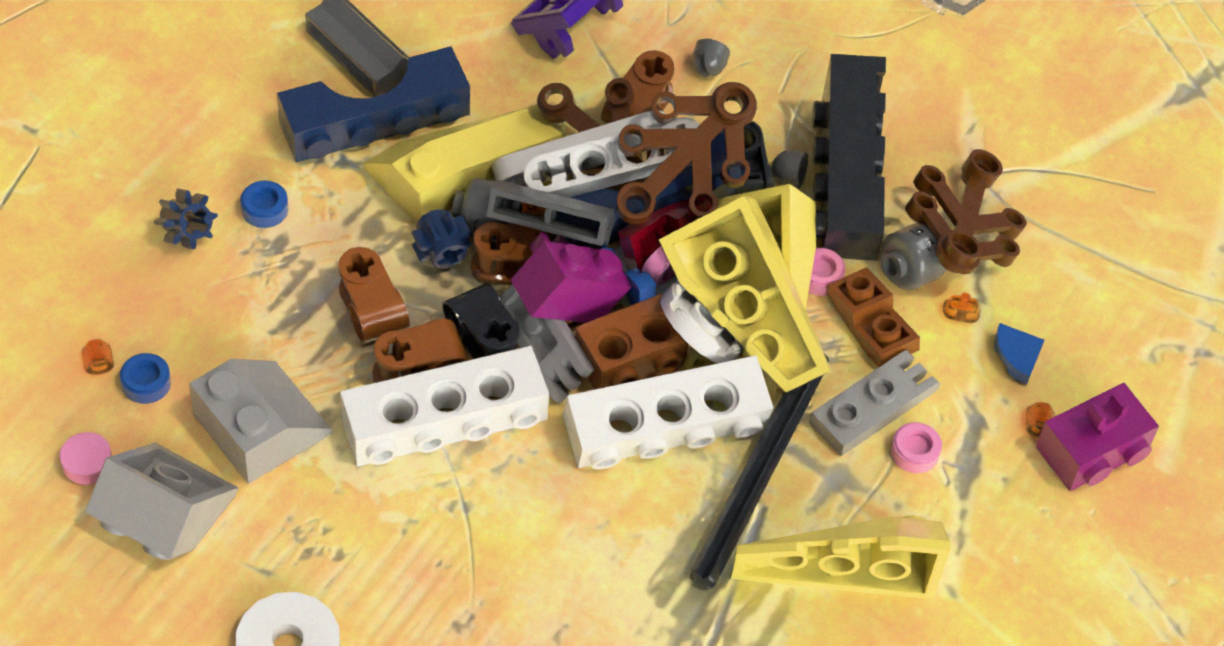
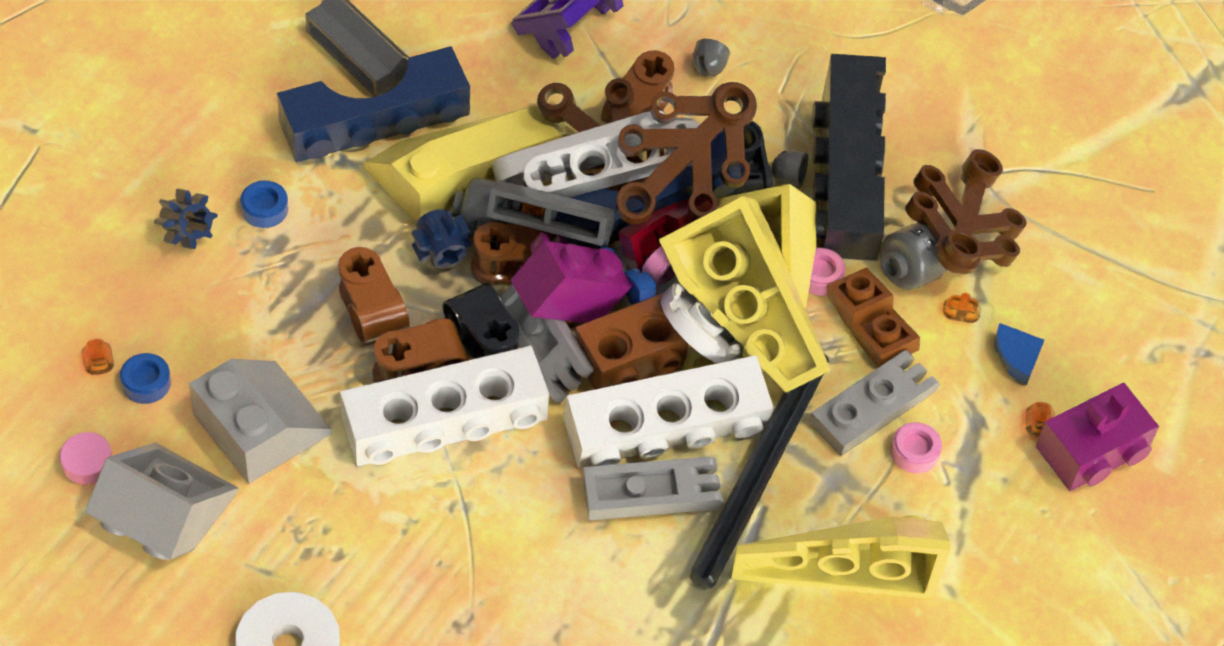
(651, 488): none -> light grey hinge

